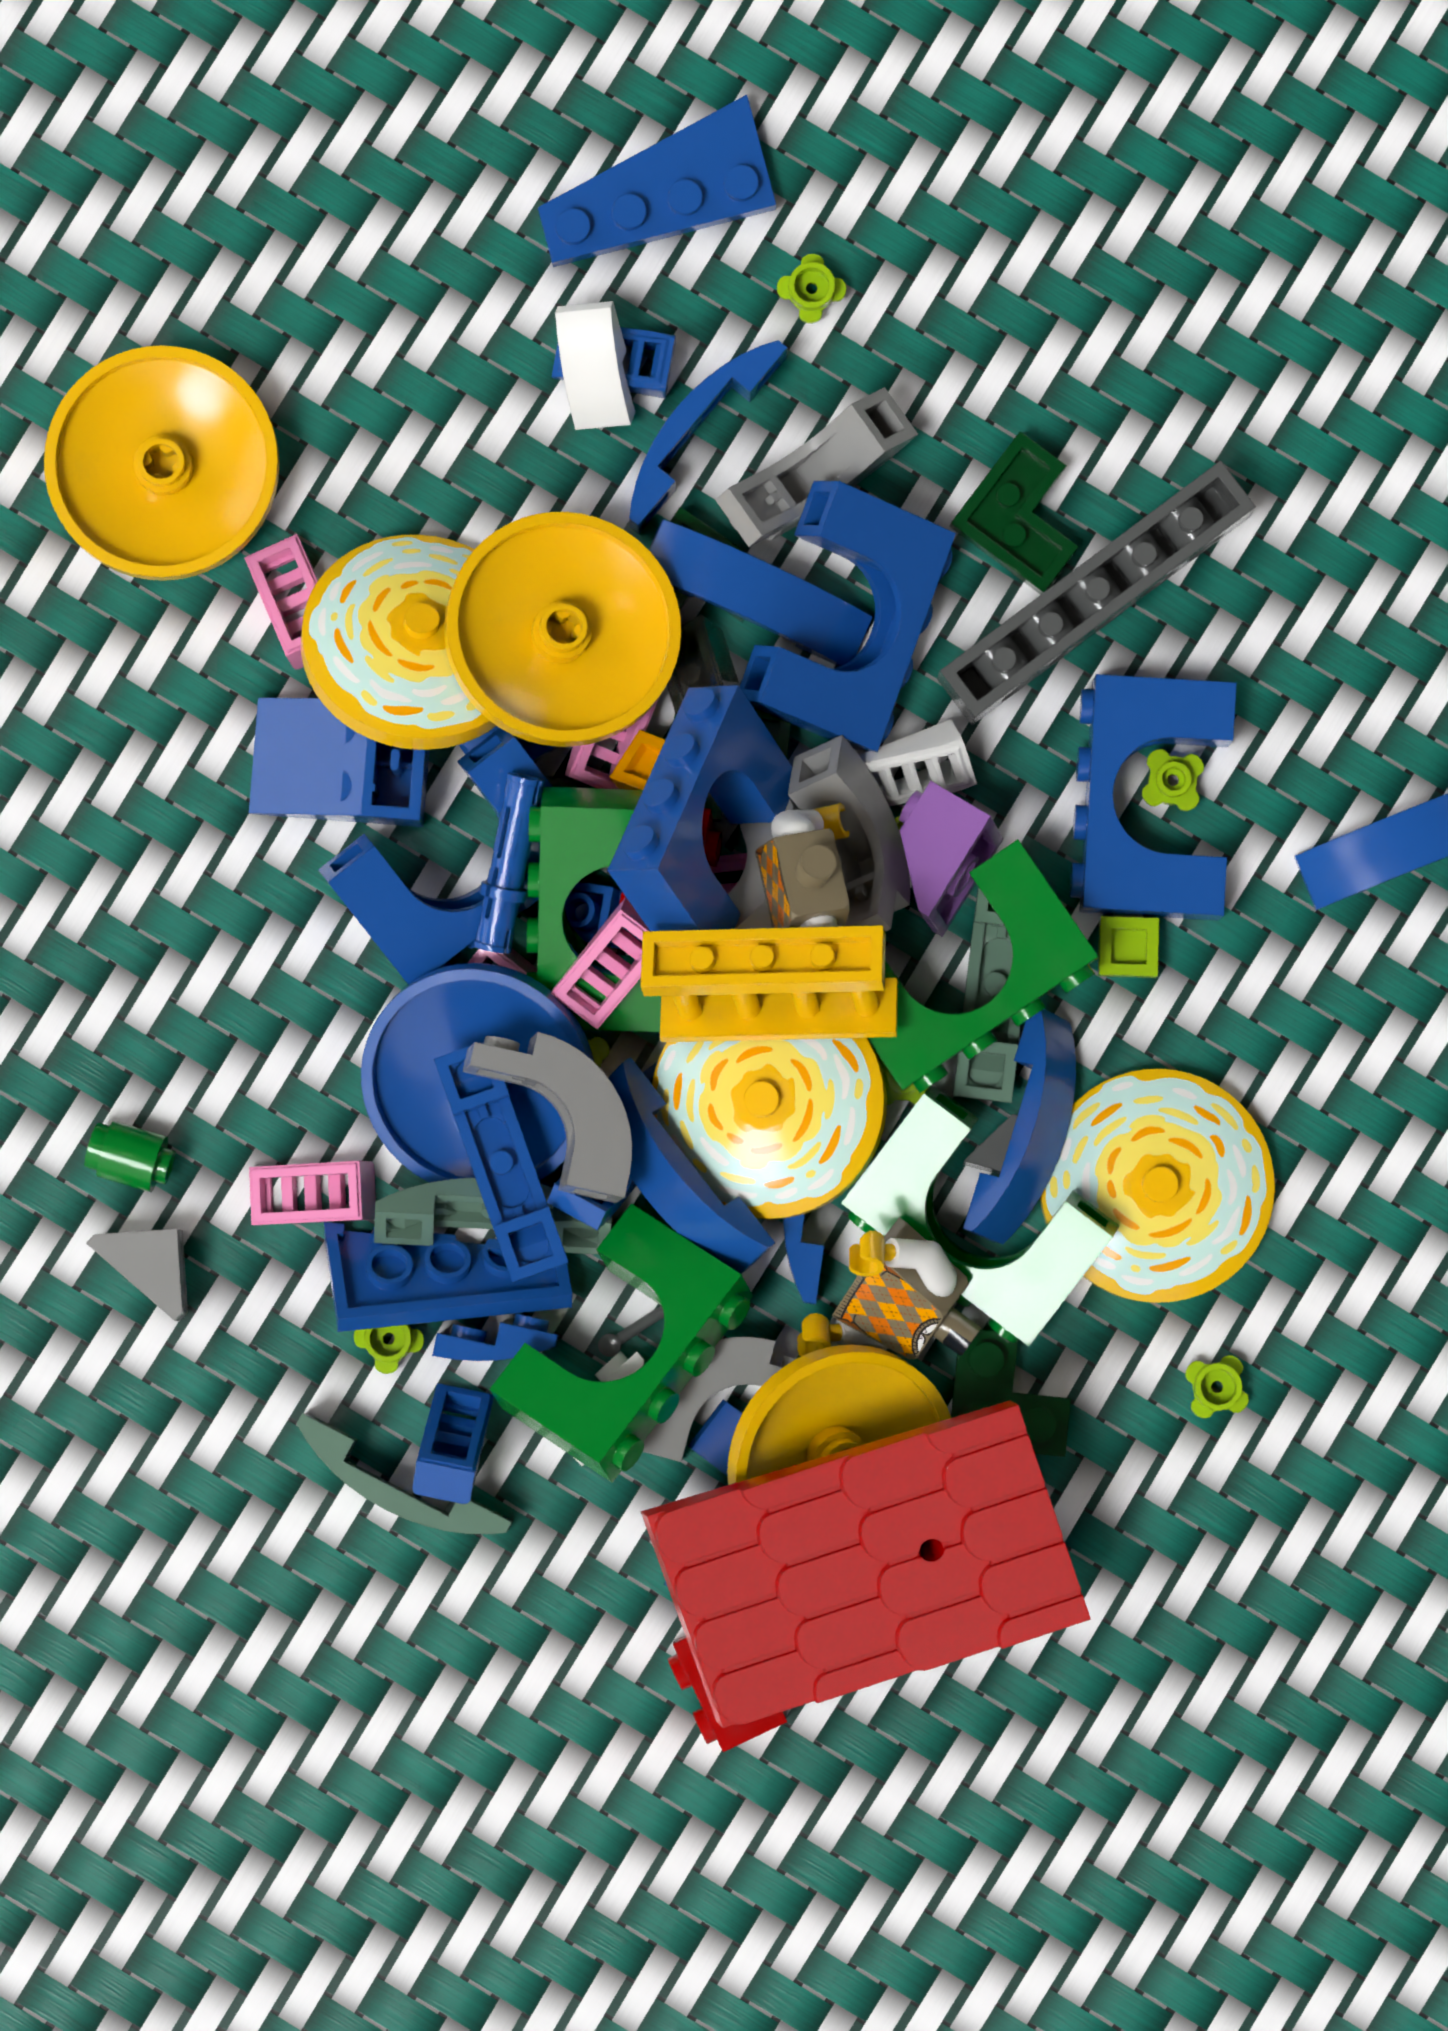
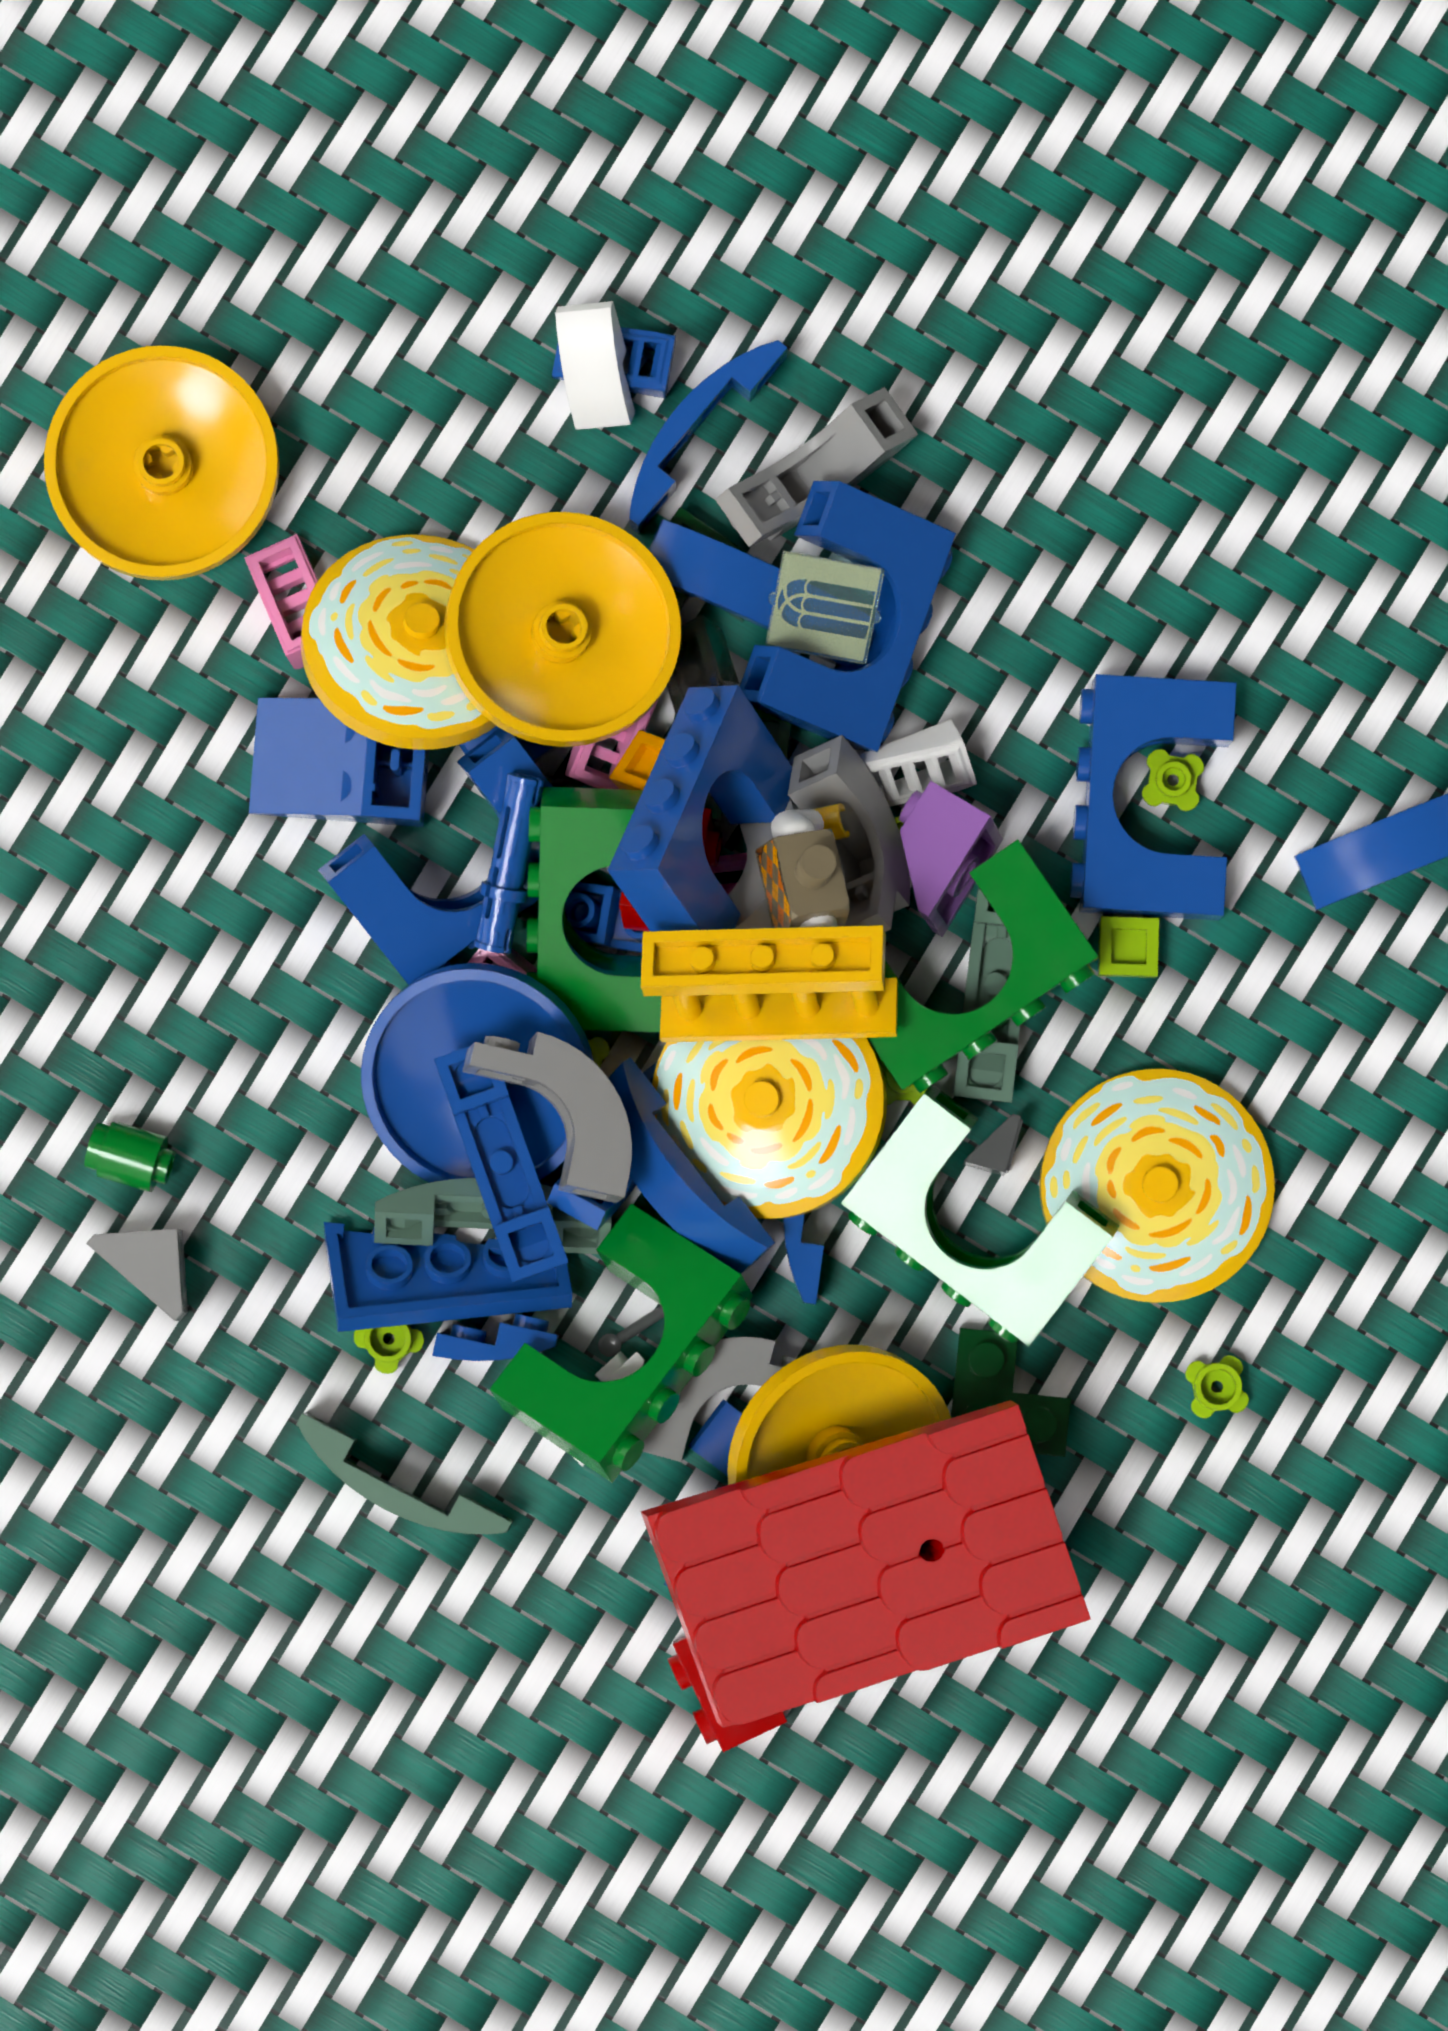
(361, 1192): bright pink slope -> none
(452, 1444): blue slope -> none
(580, 1001): bright pink slope -> none
(674, 187): blue wing -> none
(811, 272): lime plate -> none
(824, 607): none -> clear light blue piece
(897, 1299): torso -> none
(1002, 518): dark green plate -> none
(1038, 1133): blue slope -> none
(1096, 593): dark grey brick -> none

